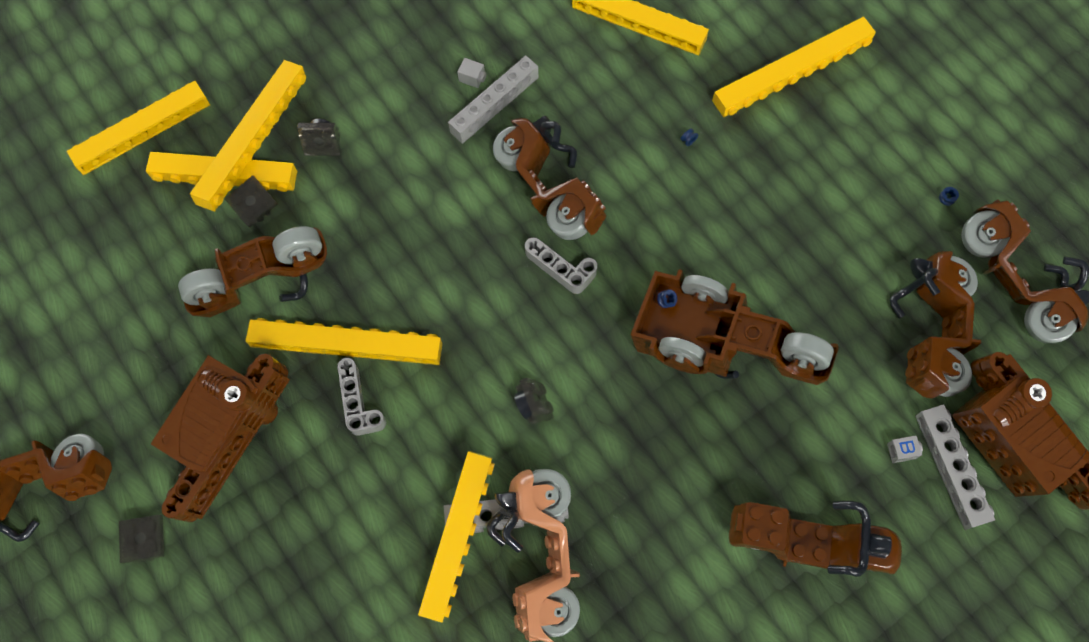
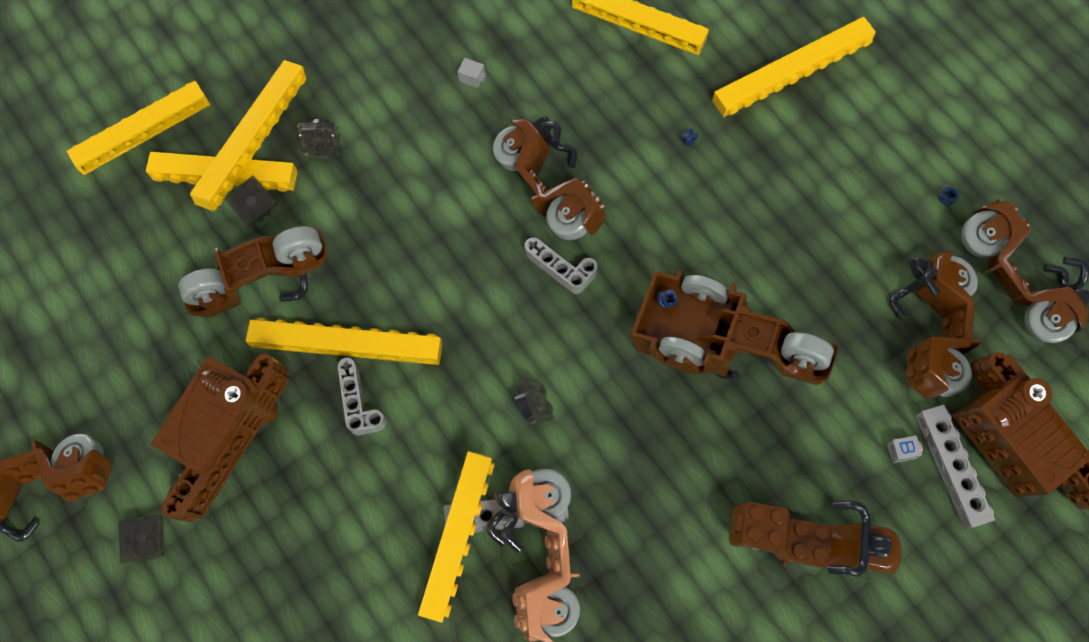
(493, 99): light grey brick -> none

